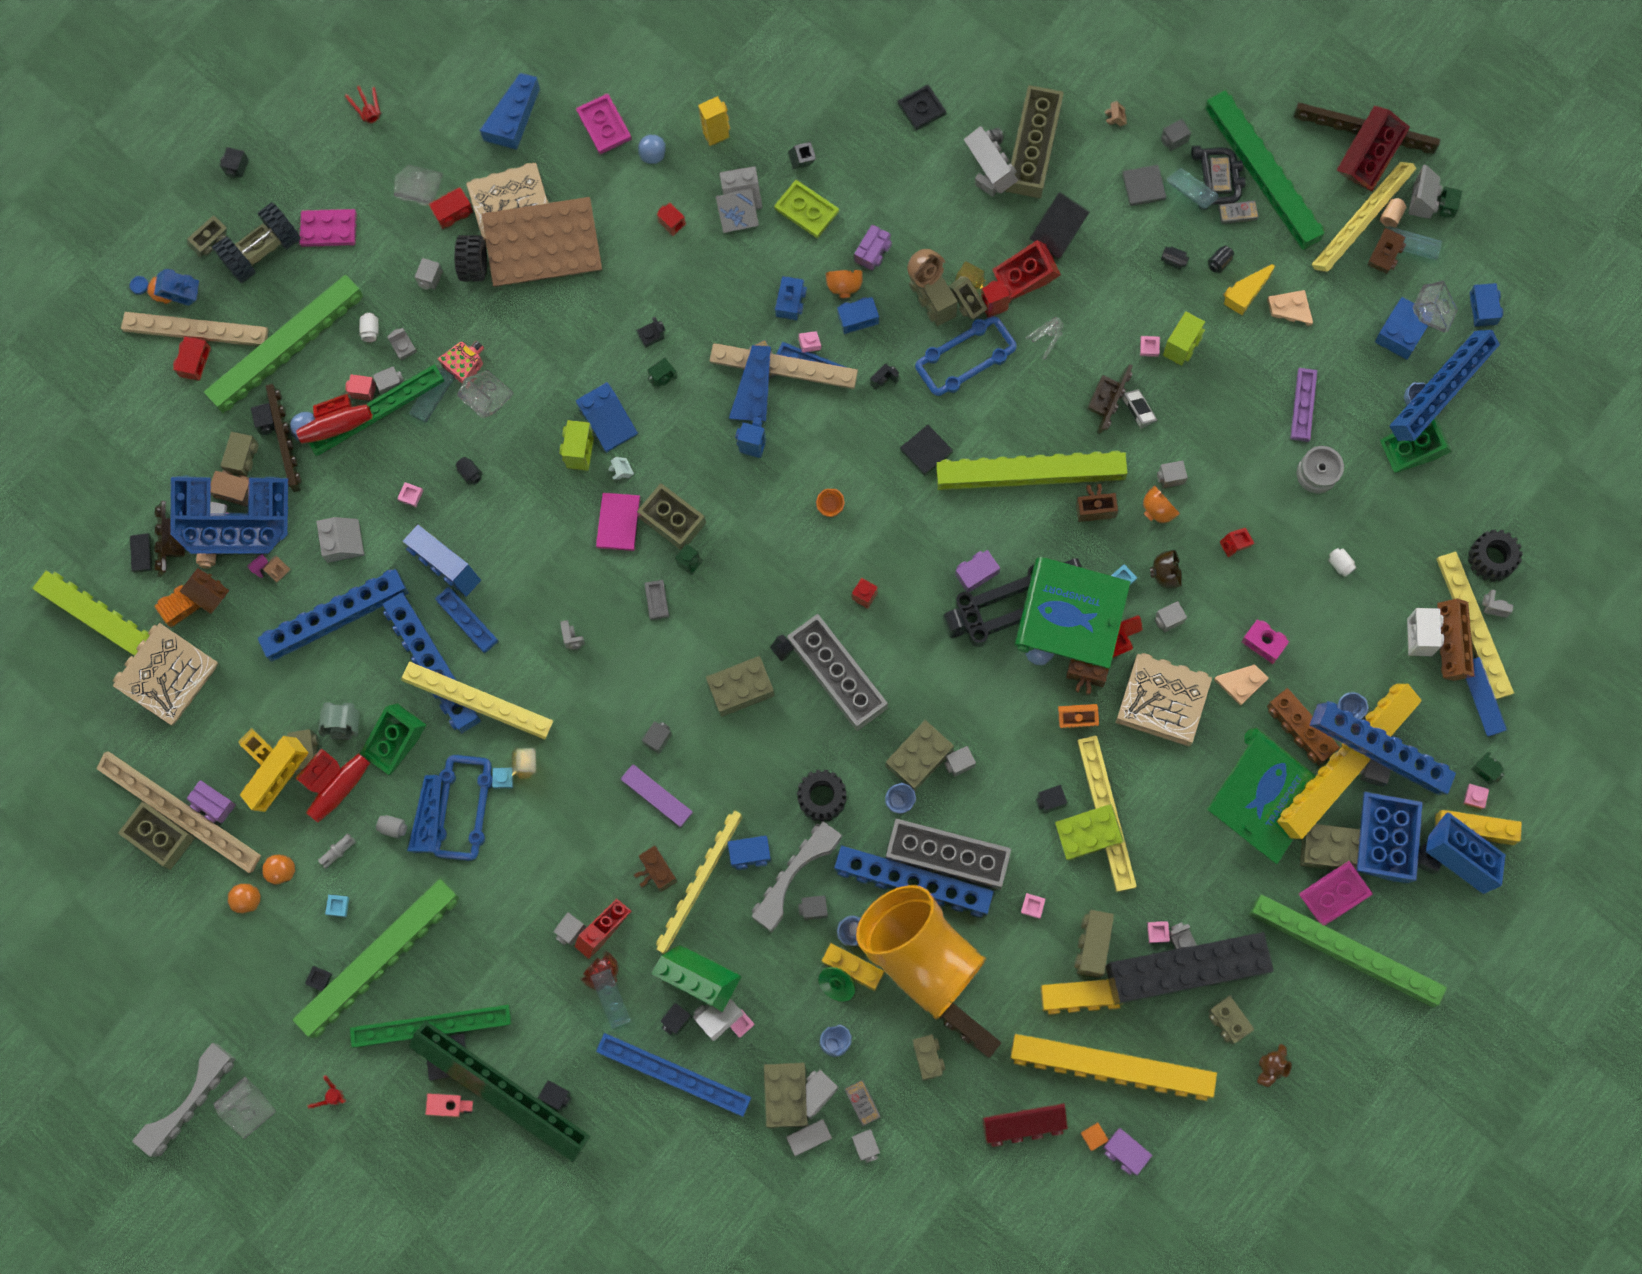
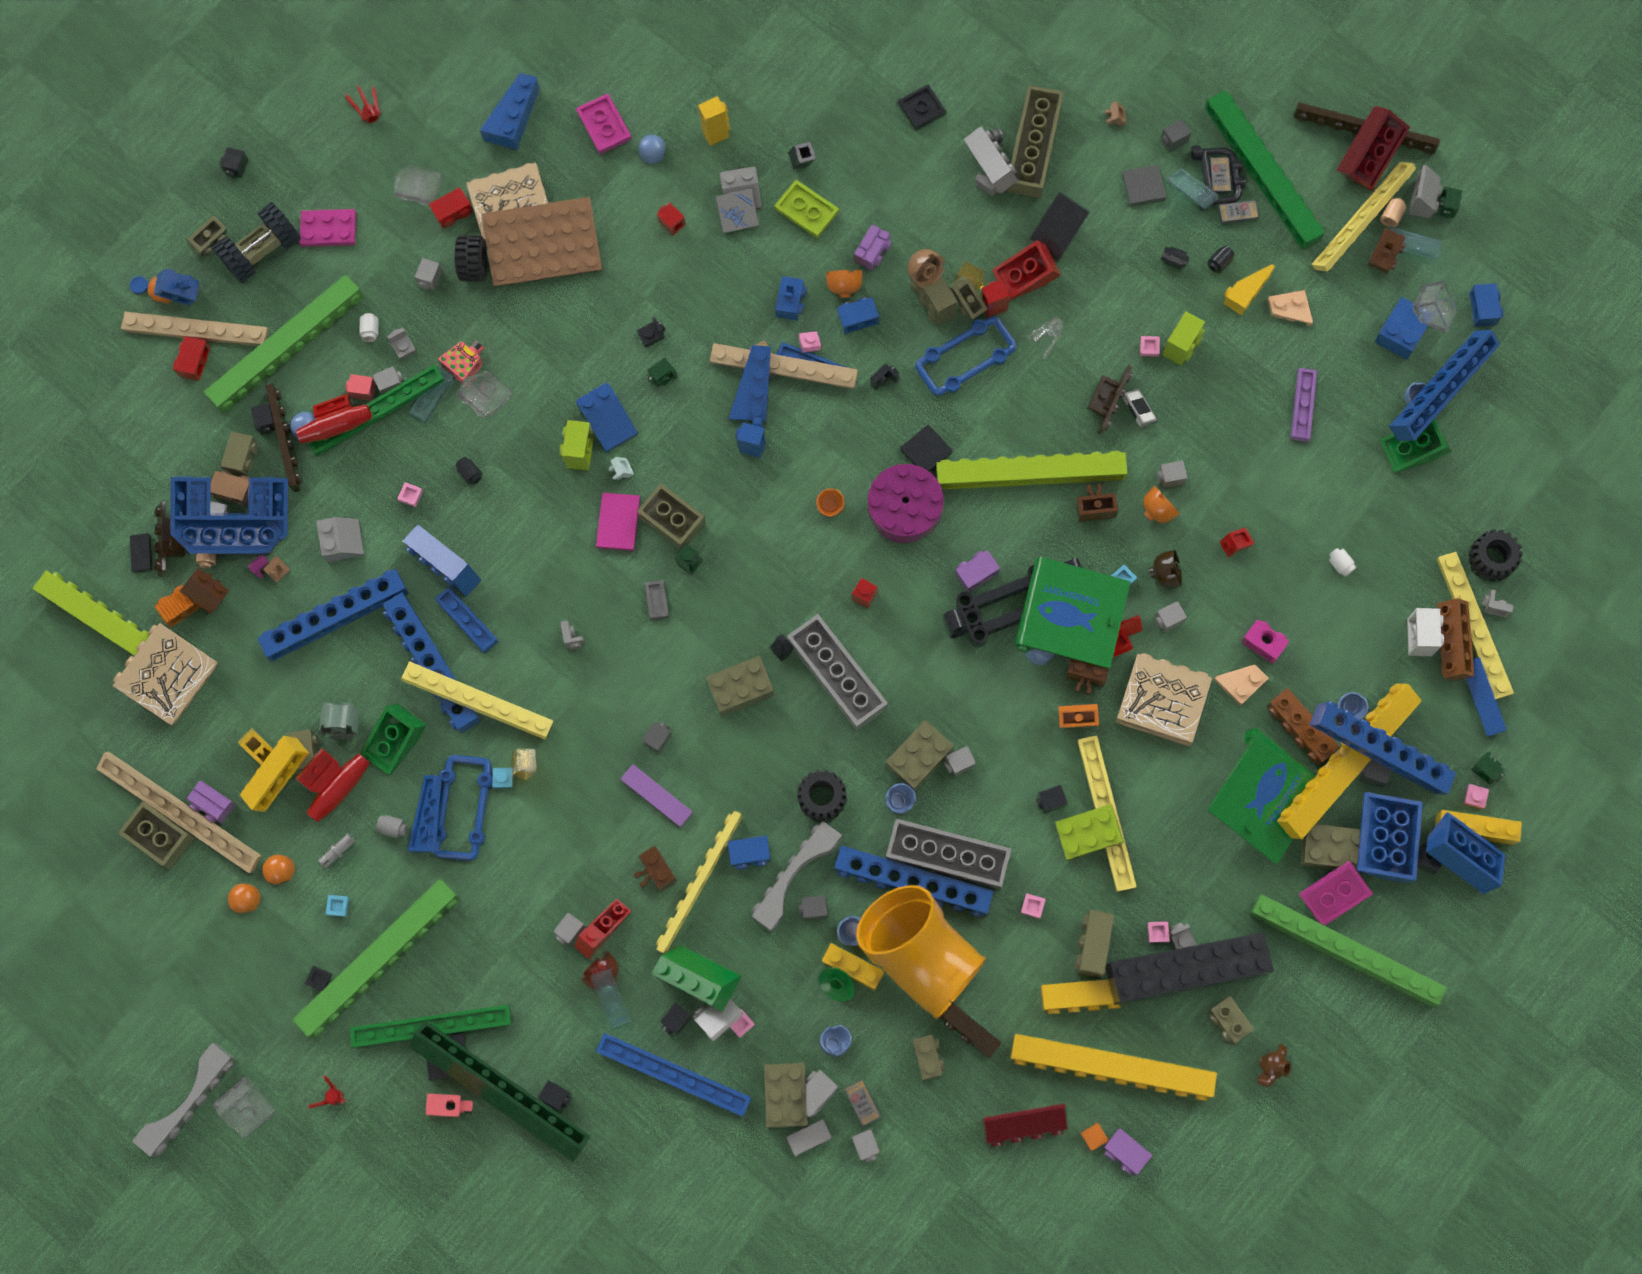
(905, 503): none -> magenta piece
(1320, 469): light grey wheel -> none

